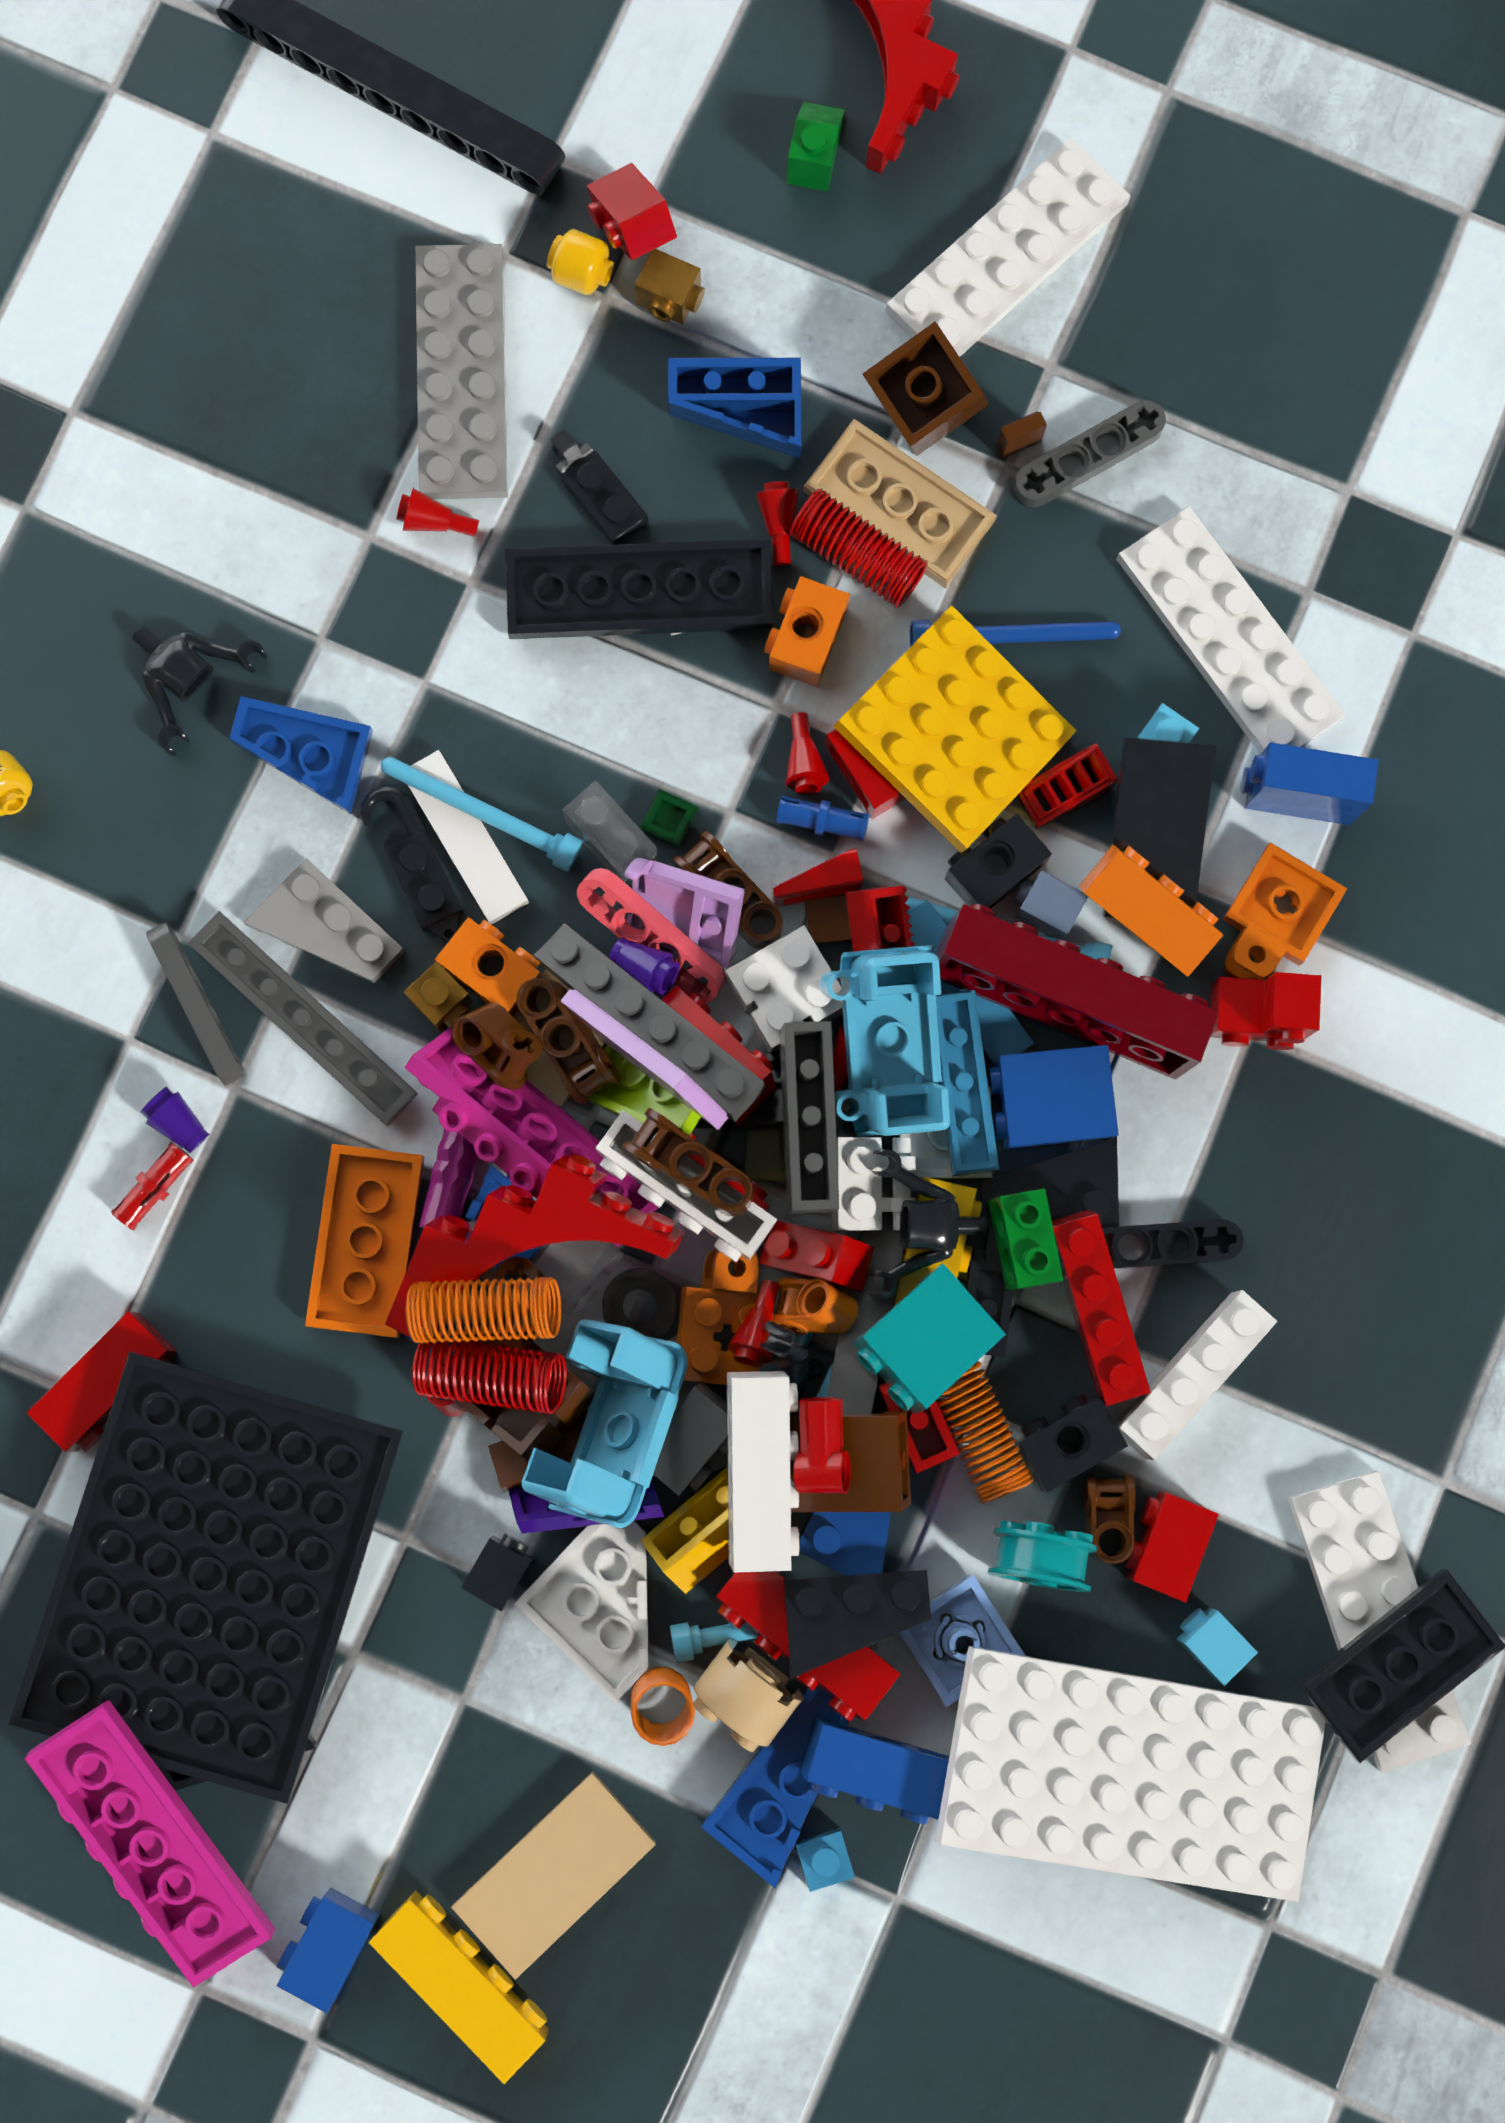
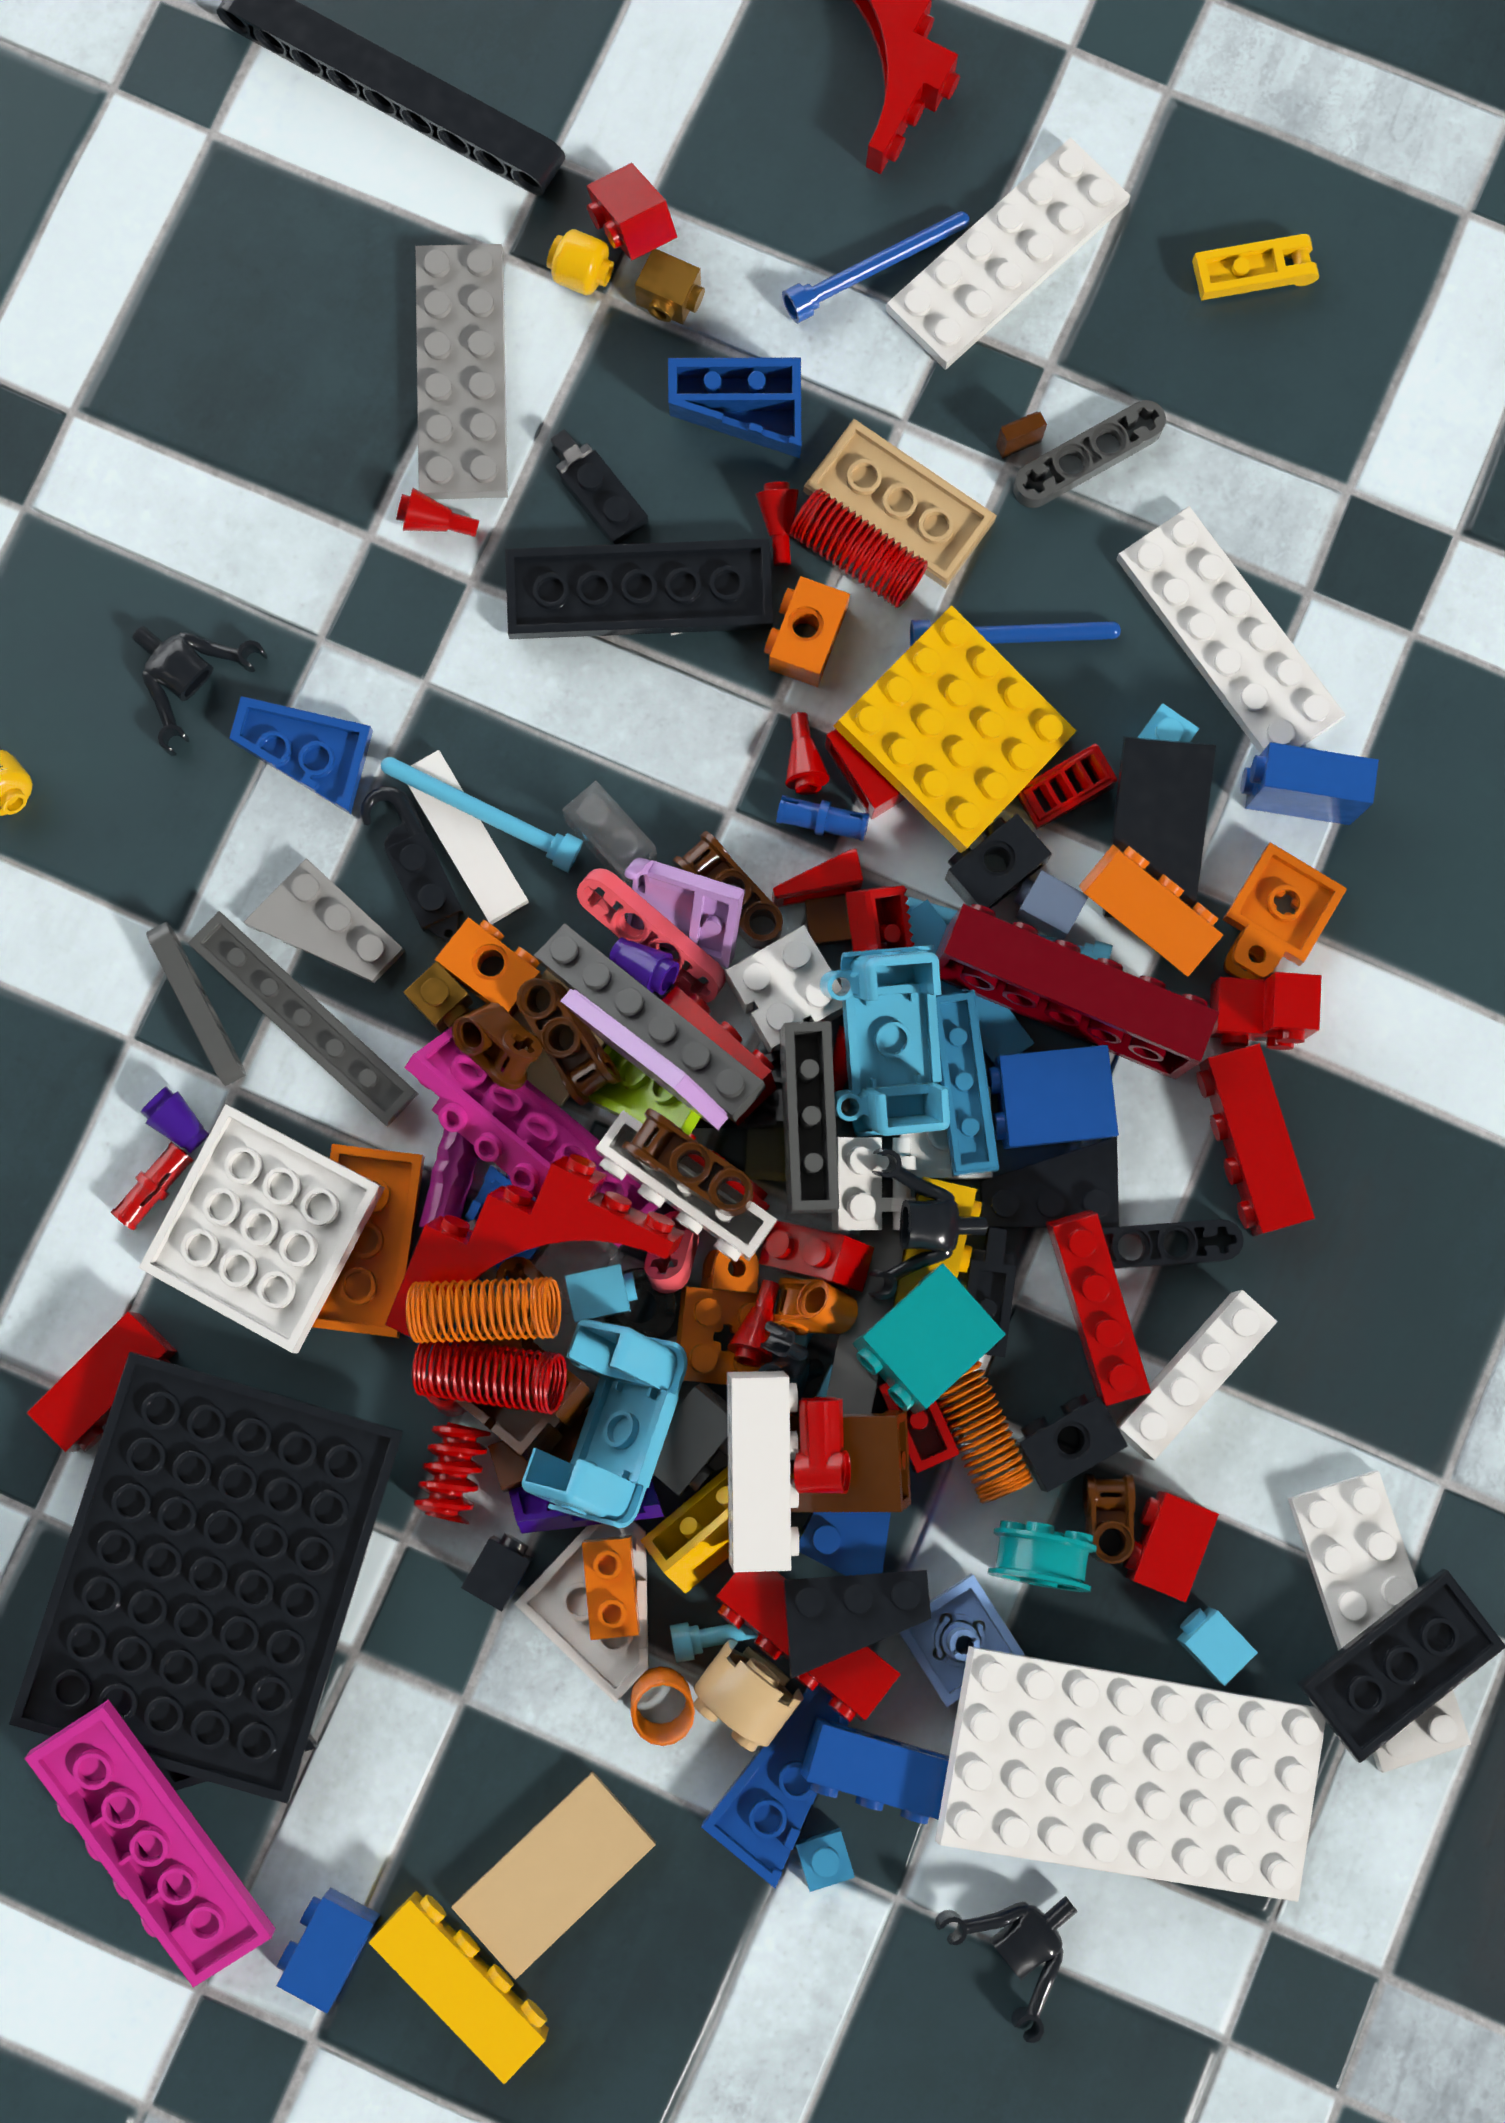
(261, 1228): none -> white plate
(451, 1472): none -> red piece
(600, 1292): none -> medium azure brick
(611, 1587): none -> orange brick
(669, 818): dark green tile -> none
(682, 1259): none -> coral beam
(803, 300): none -> blue piece
(814, 146): green slope -> none
(926, 388): reddish brown brick -> none
(1024, 1944): none -> black piece
(1025, 1239): green brick -> none
(1254, 267): none -> yellow plate
(1255, 1140): none -> red brick

